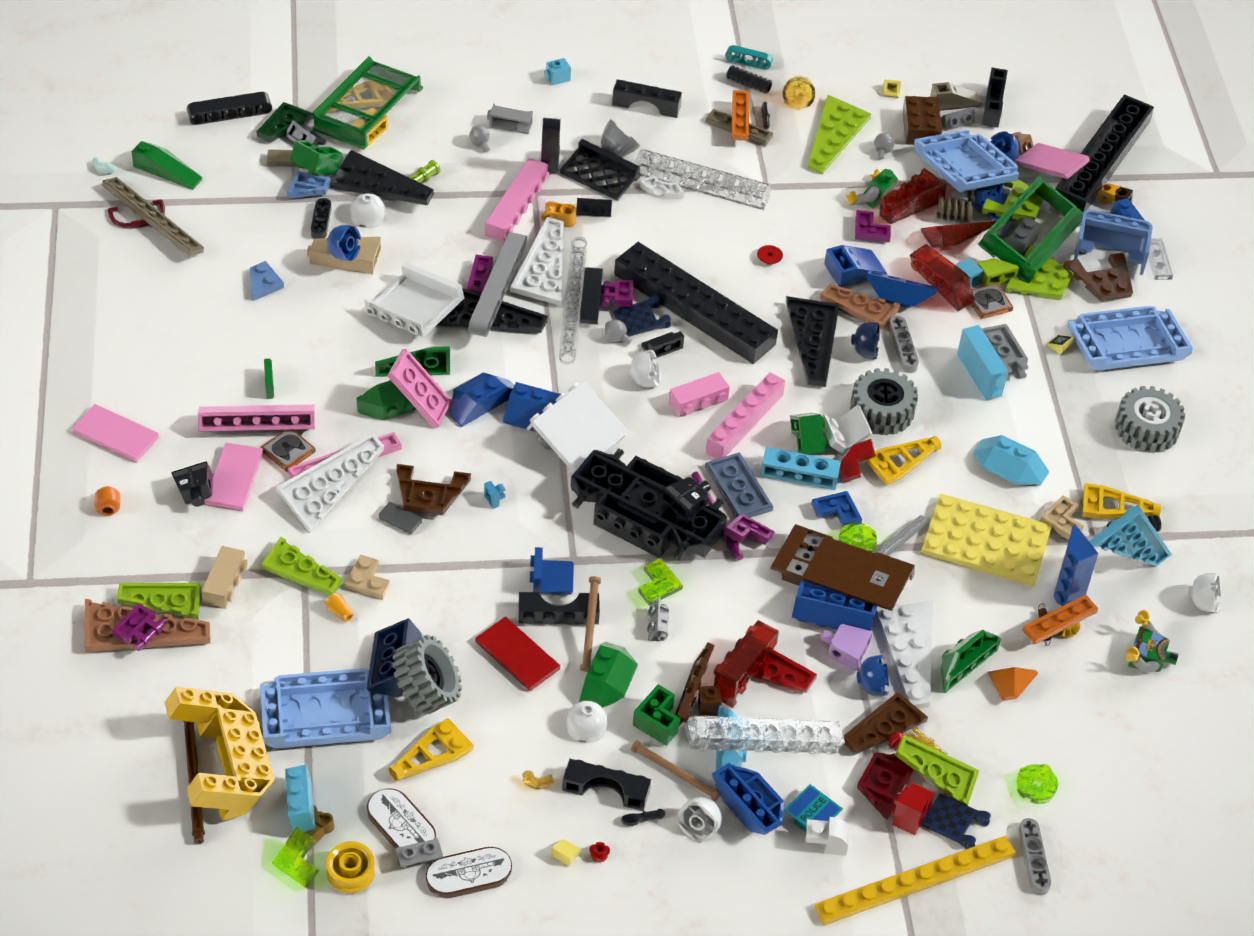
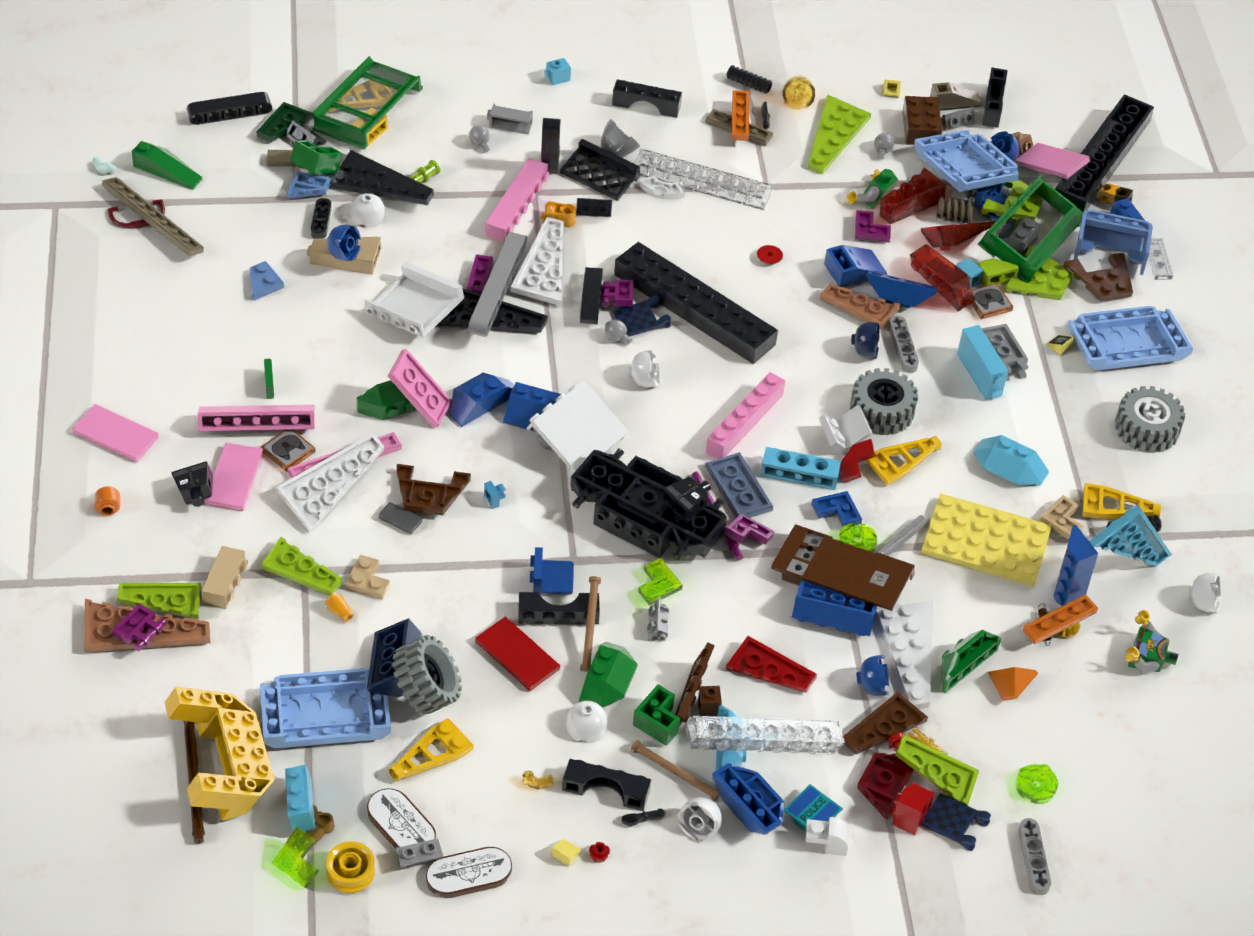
(433, 359): green wedge -> none
(573, 301): clear beam -> none
(664, 344): black panel -> none
(699, 394): bright pink brick -> none
(737, 50): teal beam -> none
(744, 661): clear red wedge -> none
(809, 432): green brick -> none
(814, 333): black wing -> none
(847, 644): lavender torso -> none
(914, 880): yellow plate -> none

